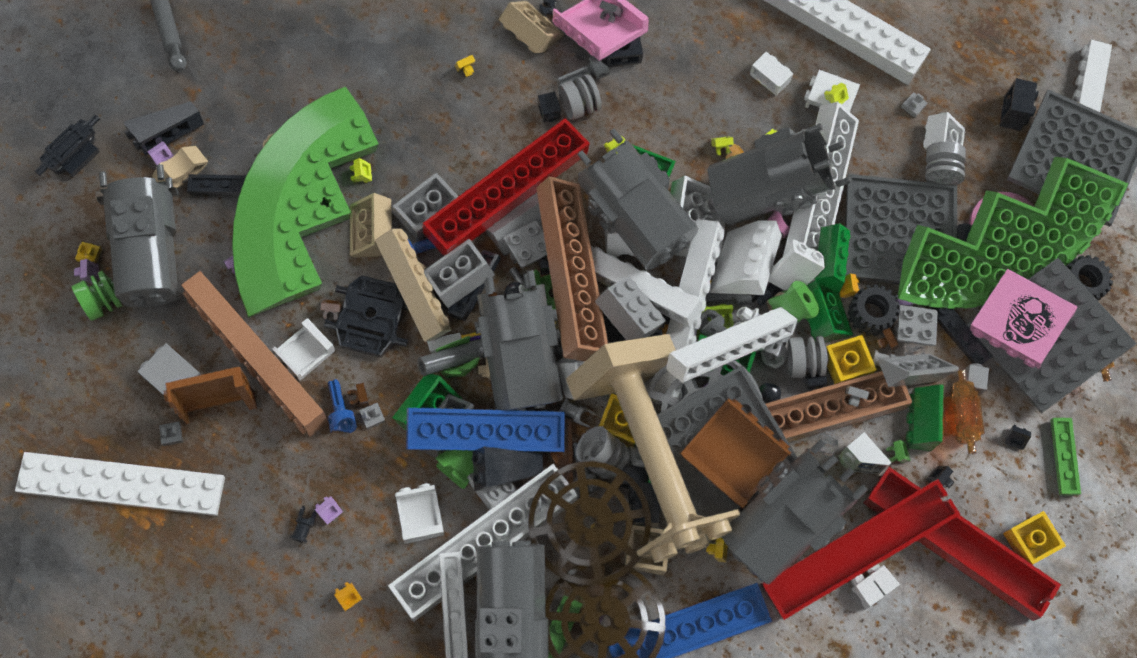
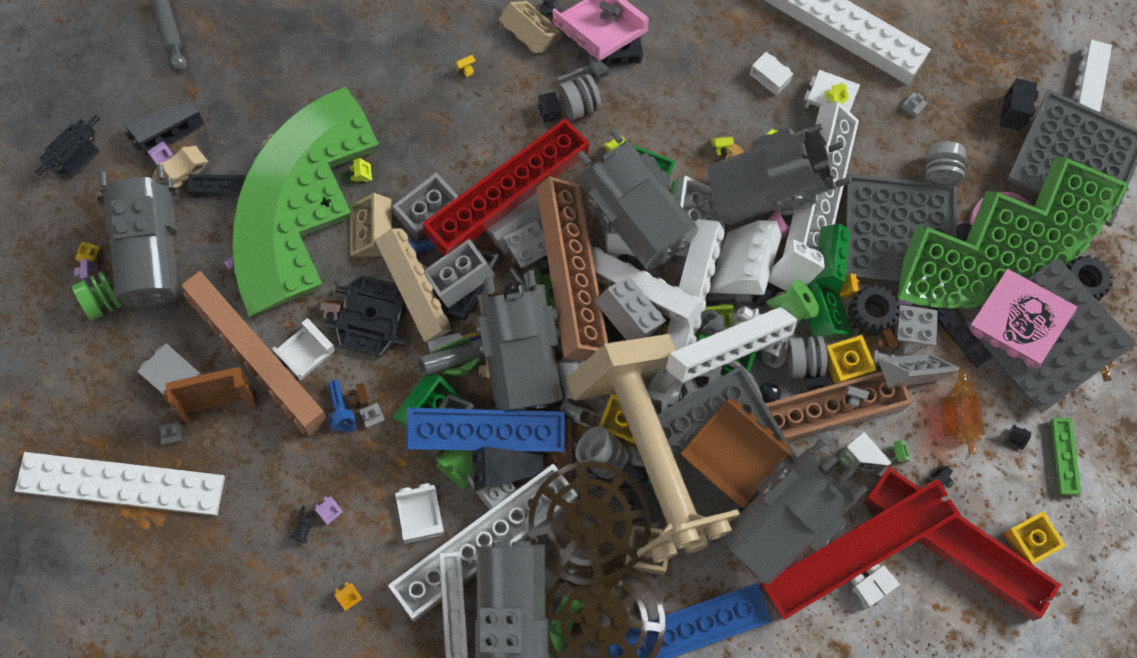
(719, 549): yellow tile -> none
(925, 418): green slope -> none
(943, 128): white slope -> none
(979, 376): light grey brick -> none

